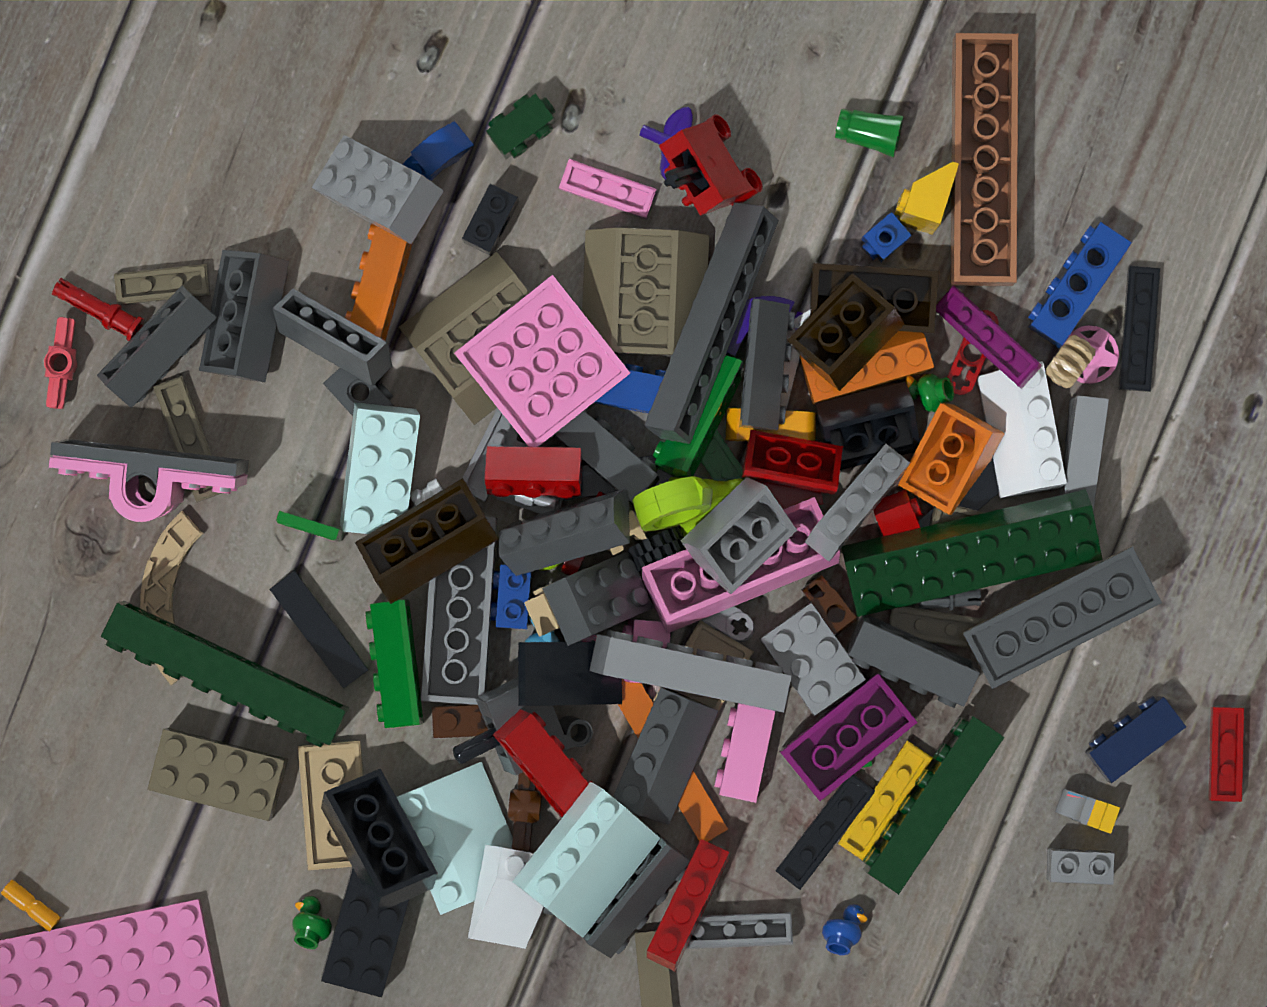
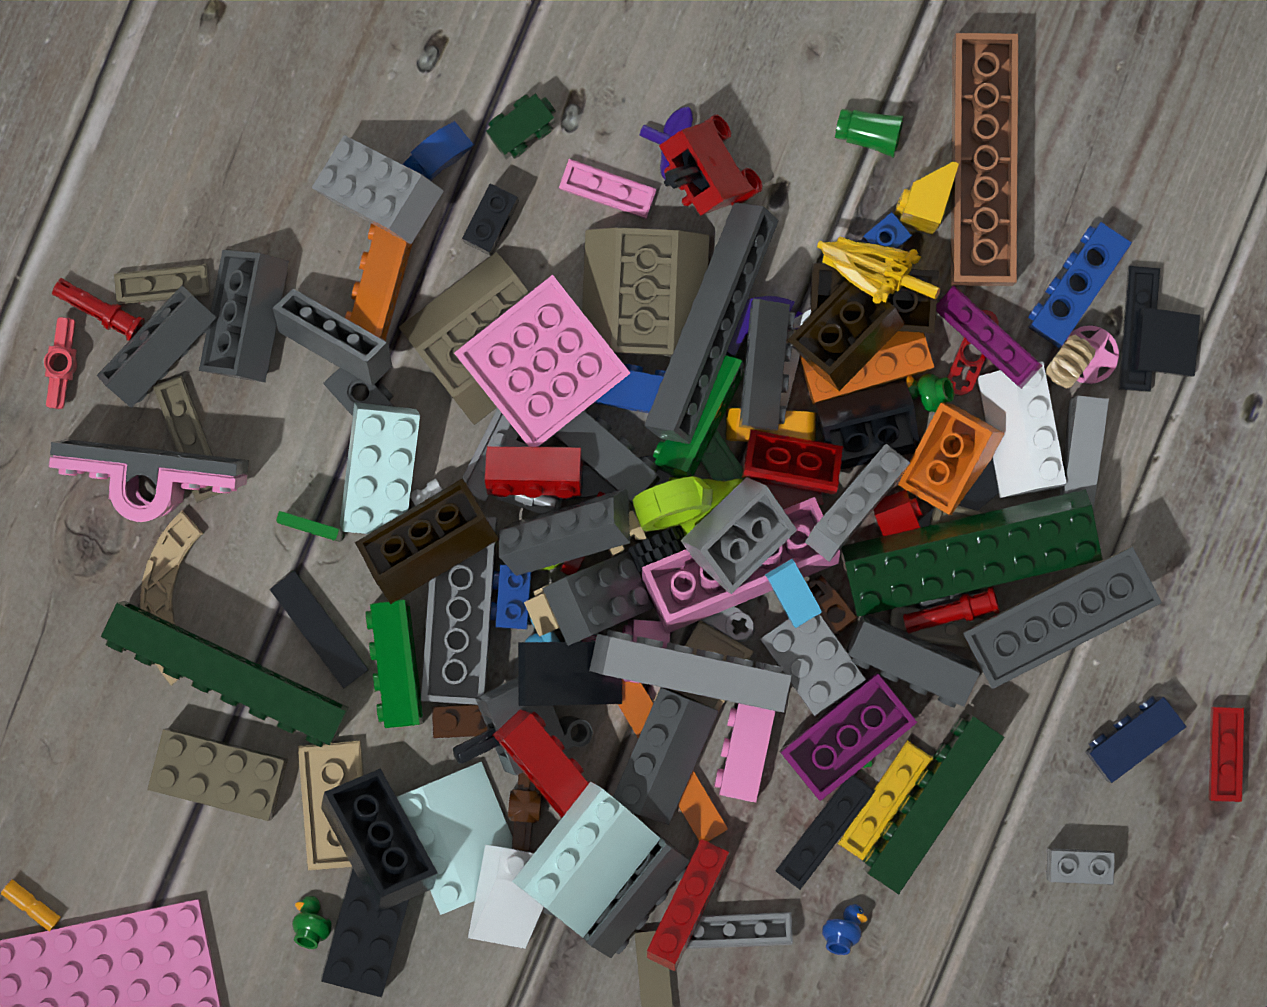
(793, 593): none -> medium azure tile
(875, 267): none -> yellow bar
(967, 607): none -> red pin
(1088, 810): leg -> none
(1166, 342): none -> black tile

